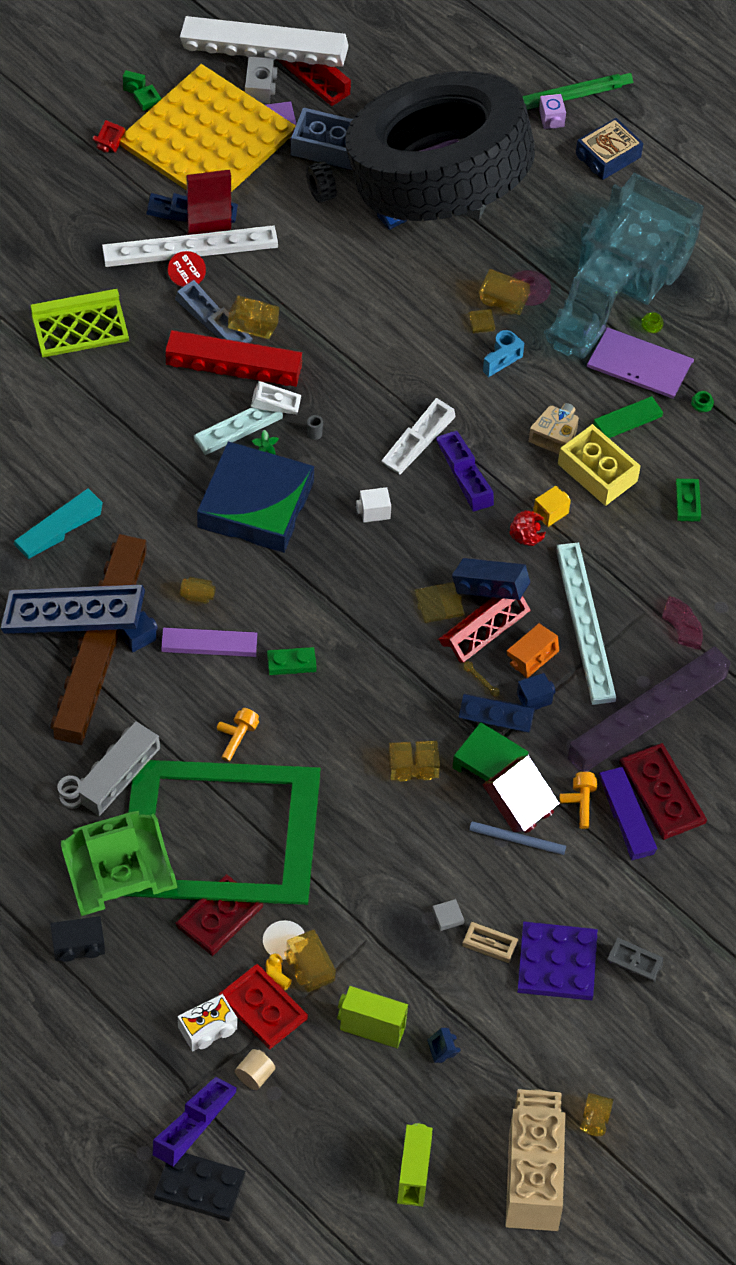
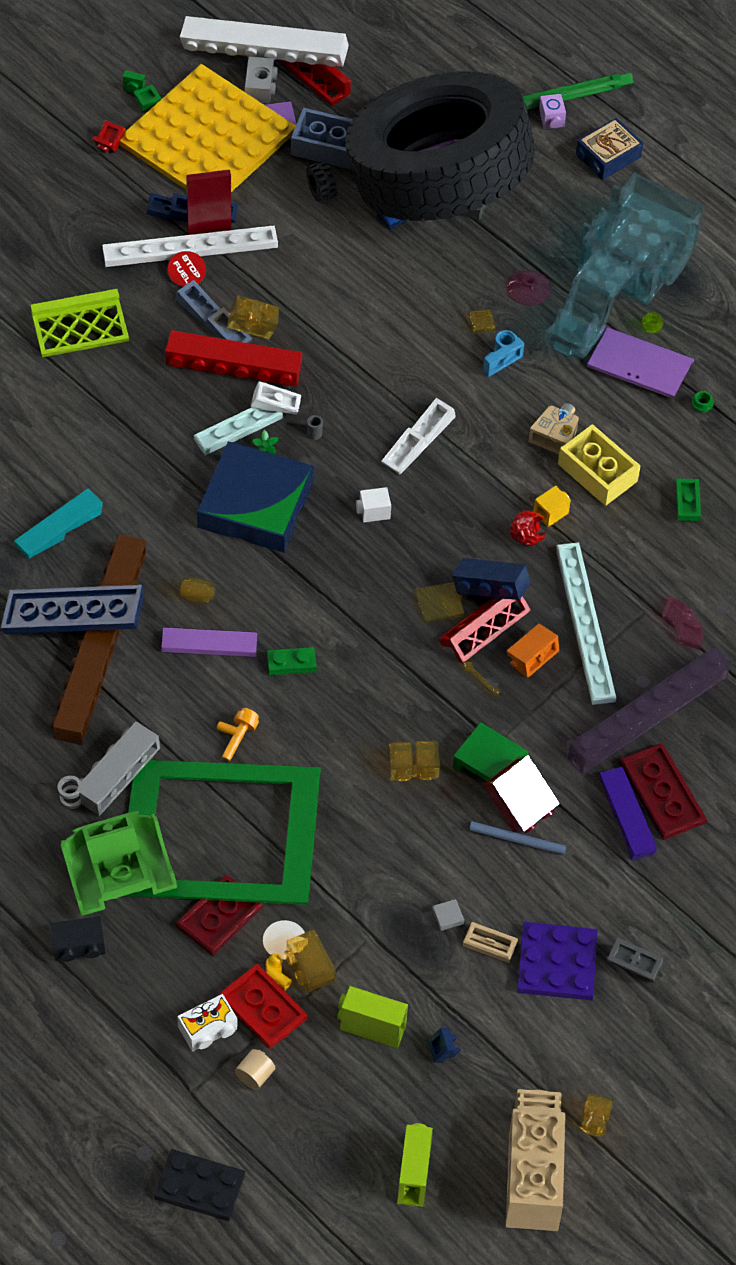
(142, 636): dark blue brick -> none
(198, 1114): dark purple slope -> none
(465, 471): dark purple slope -> none
(496, 712): dark blue brick -> none
(504, 292): clear yellow piece -> none
(536, 691): dark blue brick -> none
(584, 783): light orange piece -> none
(628, 417): green tile -> none

